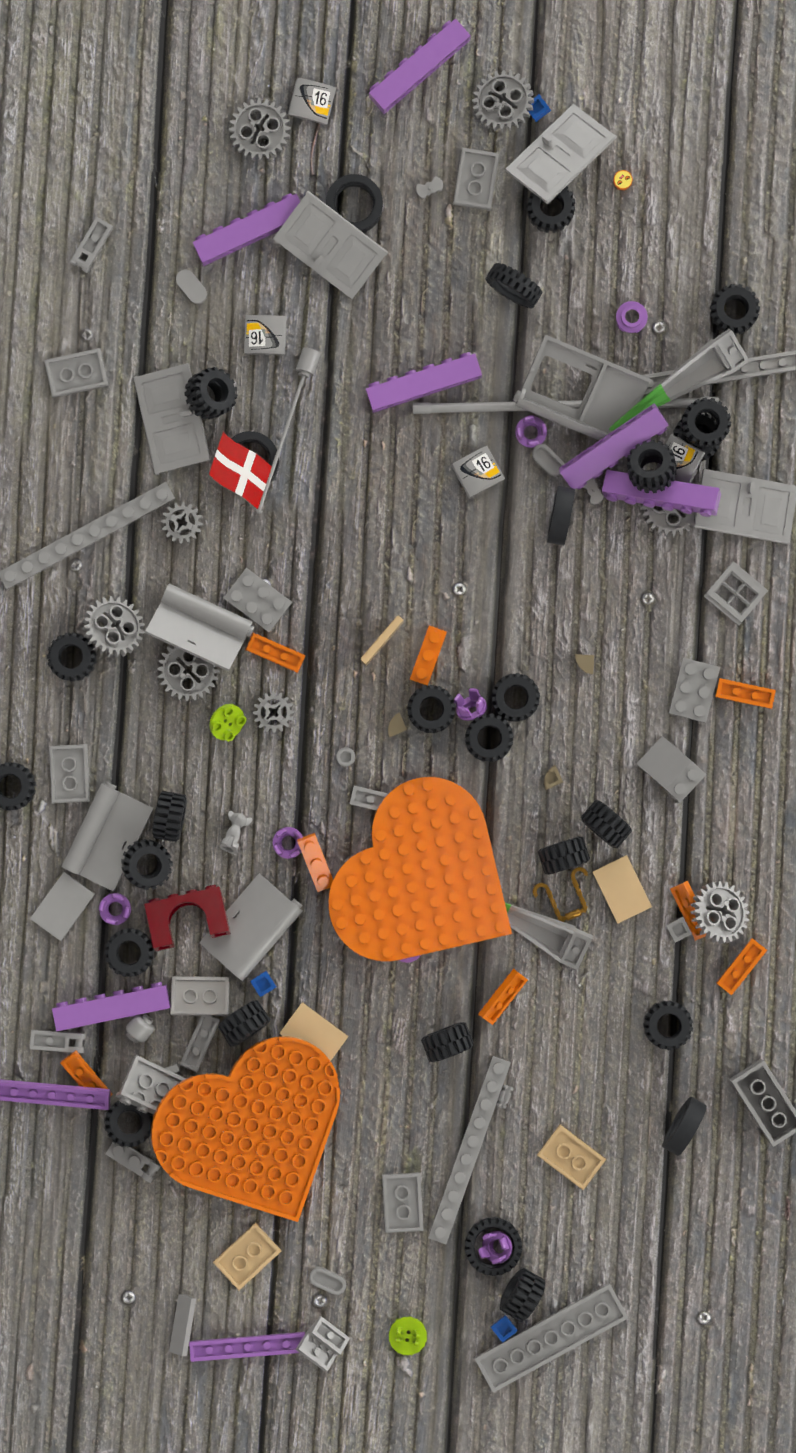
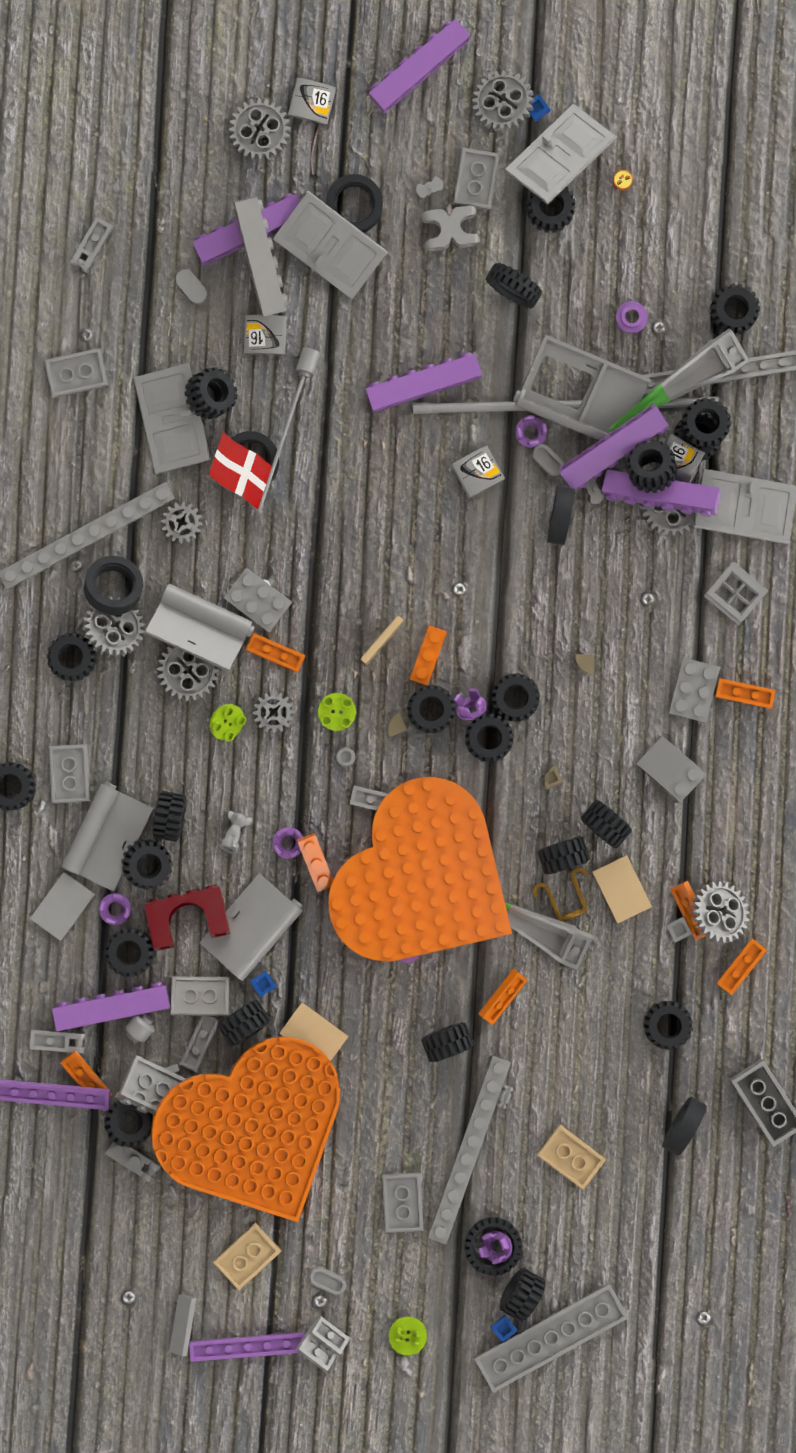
(120, 565): none -> black tyre
(259, 256): none -> light grey brick
(336, 702): none -> lime plate
(450, 228): none -> light grey piece

